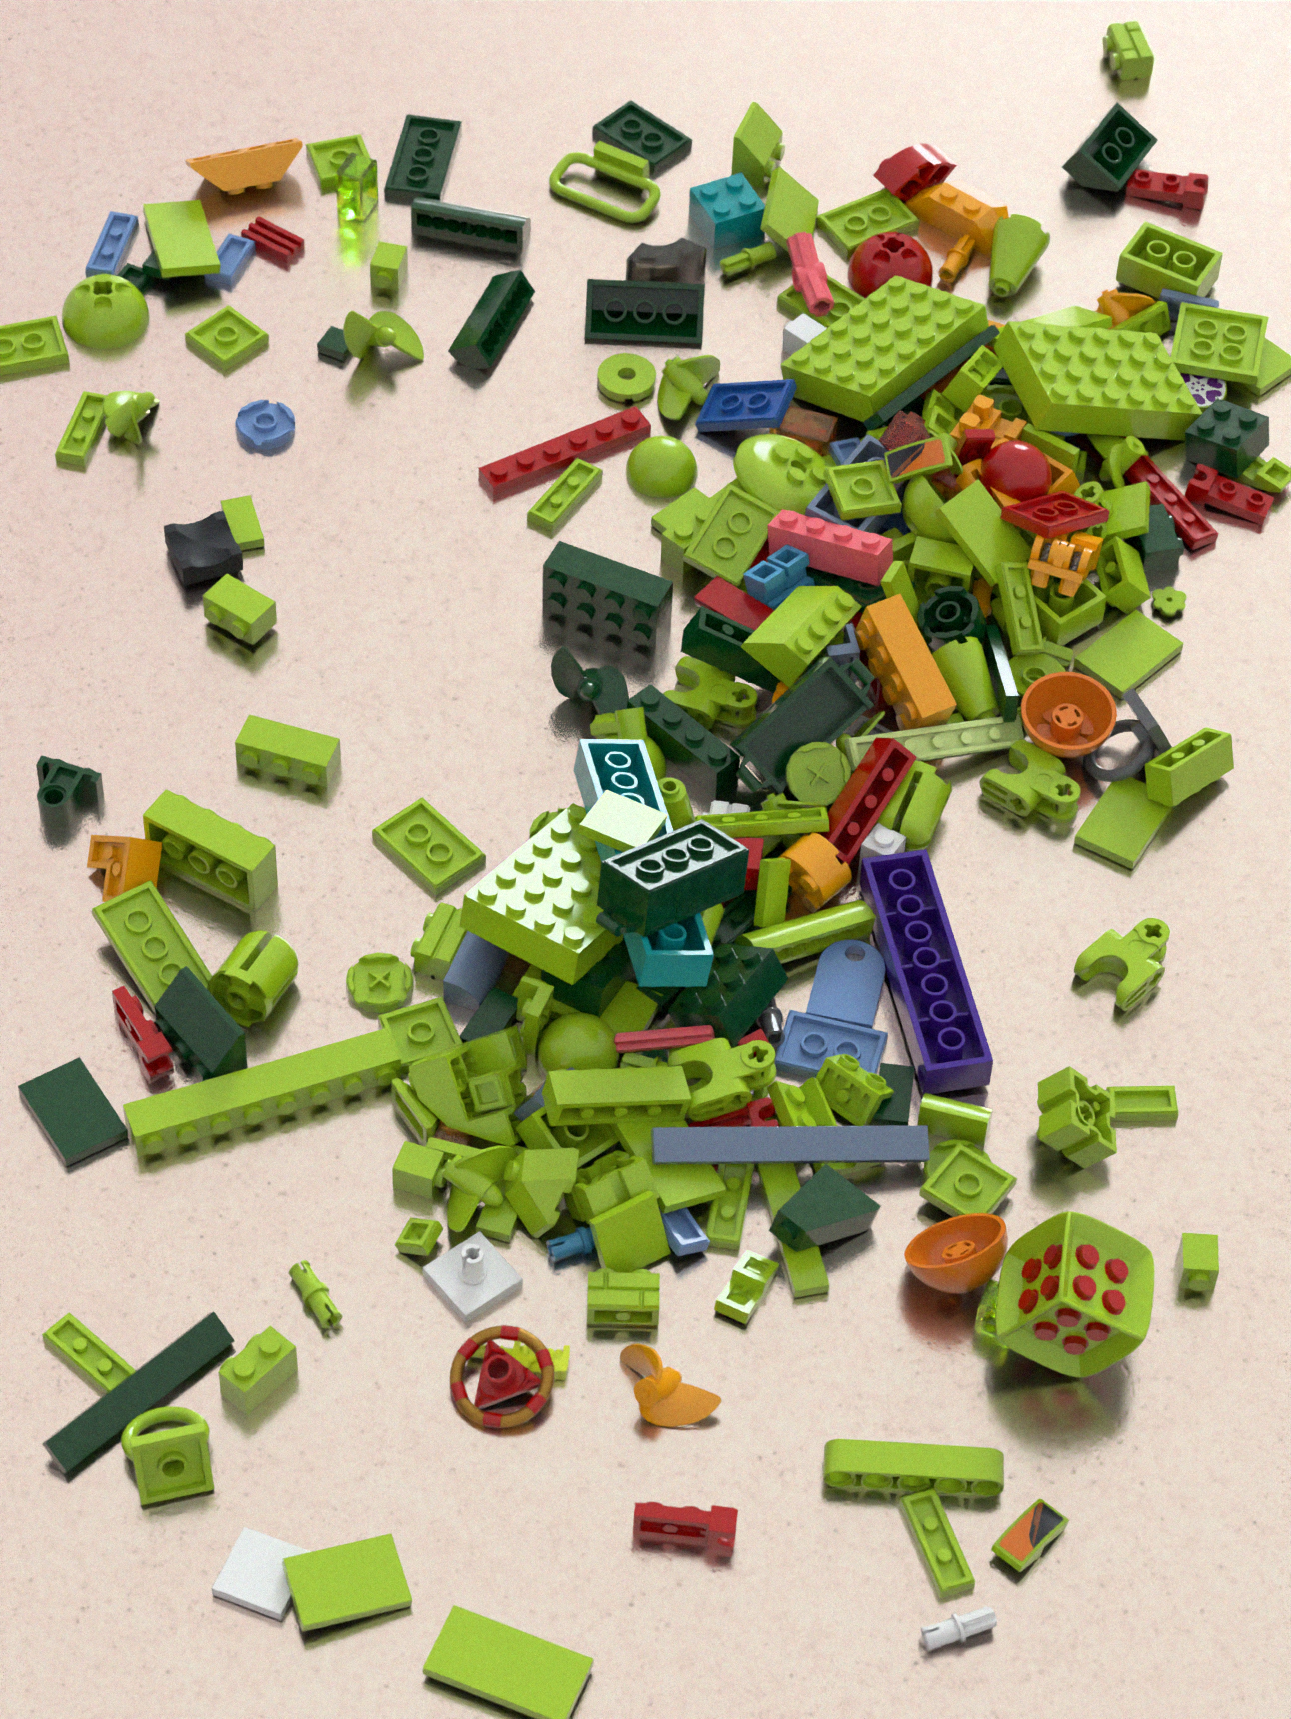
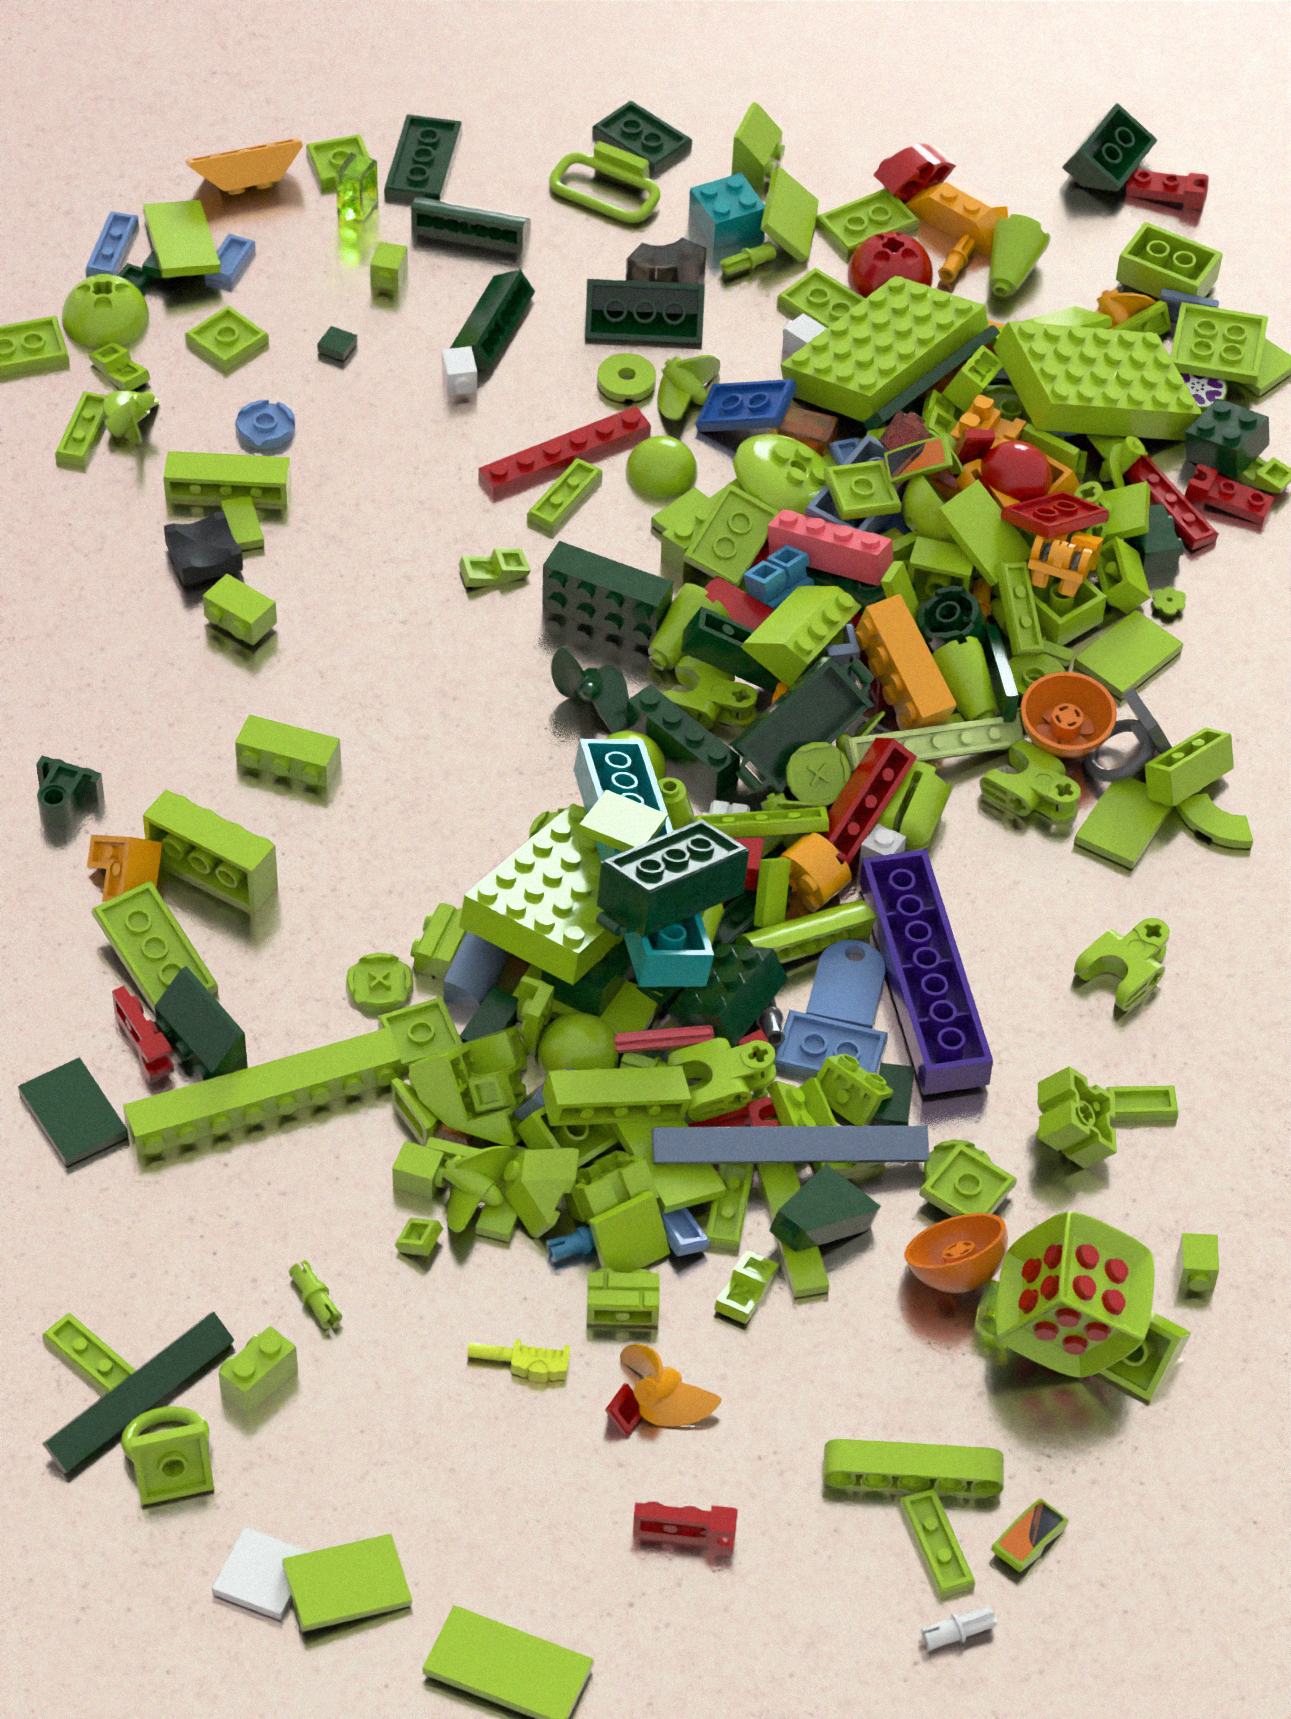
(118, 367): none -> lime slope
(227, 477): none -> lime brick
(254, 977): lime cylinder -> none
(275, 236): red tile -> none
(380, 331): lime piece -> none
(429, 846): lime tile -> none
(459, 371): none -> white brick
(472, 1277): white tile -> none
(501, 567): none -> lime slope
(502, 1377): red piece -> none
(624, 1409): none -> red slope
(626, 723): lime piece -> none
(666, 645): none -> lime cone
(809, 274): coral piece -> none
(955, 1119): lime brick -> none
(1128, 50): lime brick -> none
(1153, 1360): none -> lime slope
(1223, 827): none -> lime tile

